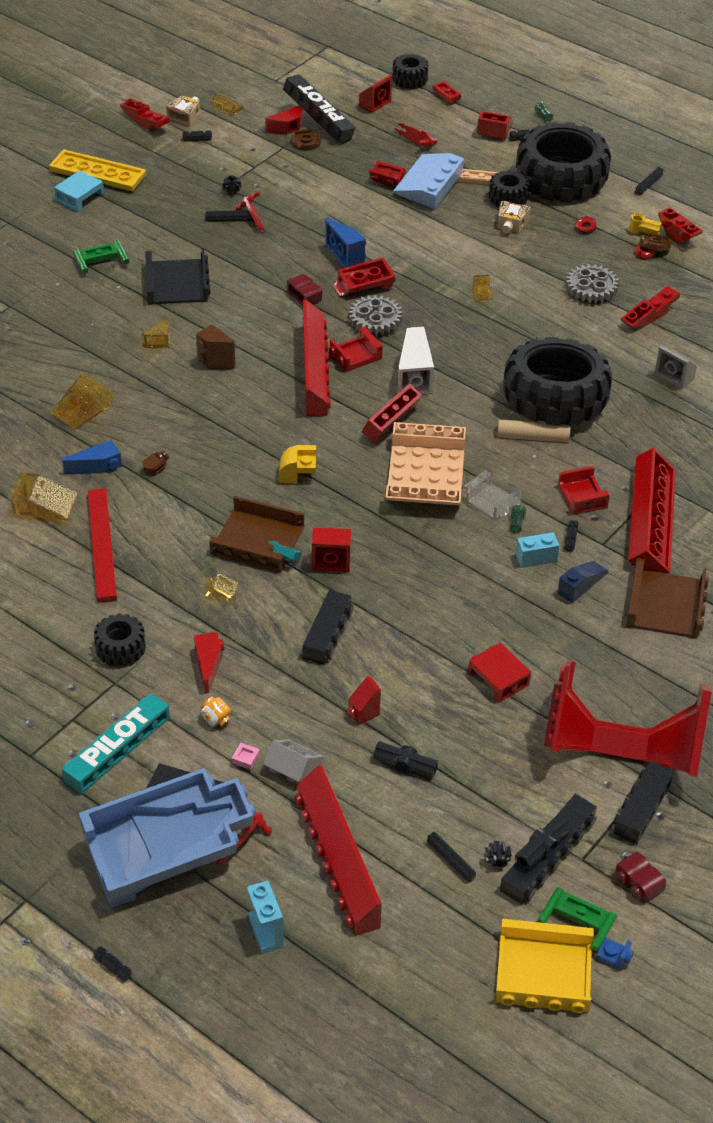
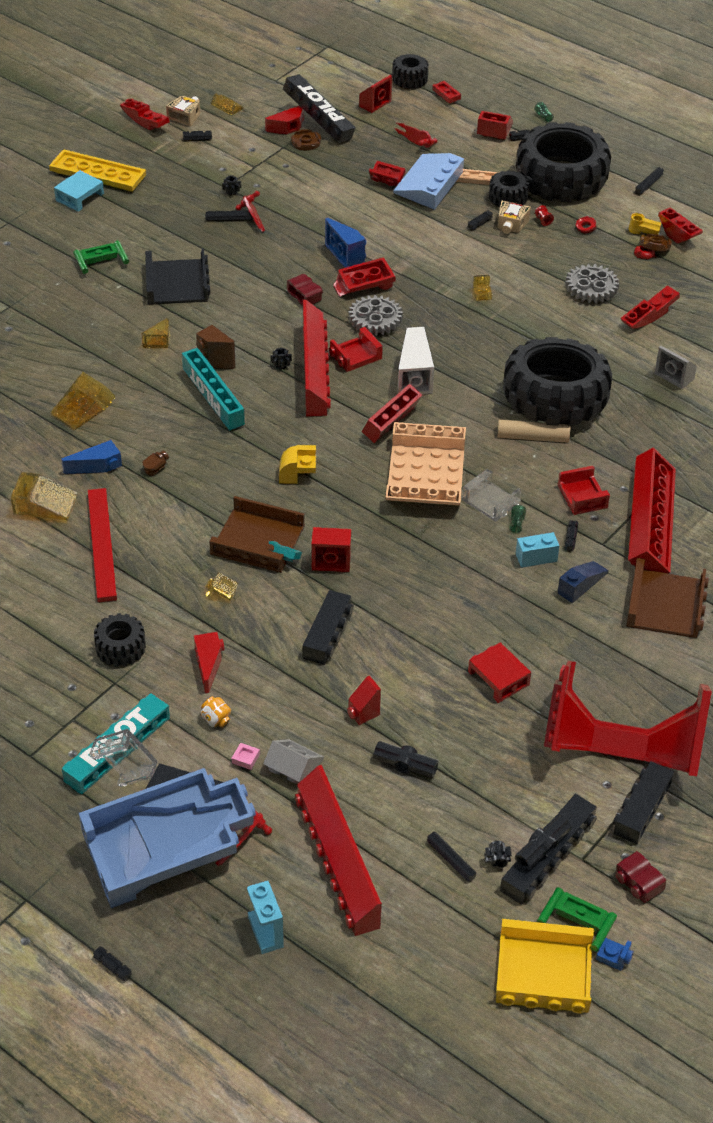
(126, 756): none -> clear panel
(213, 389): none -> teal brick
(281, 358): none -> black gear
(479, 220): none -> black axle
(545, 217): none -> red bush

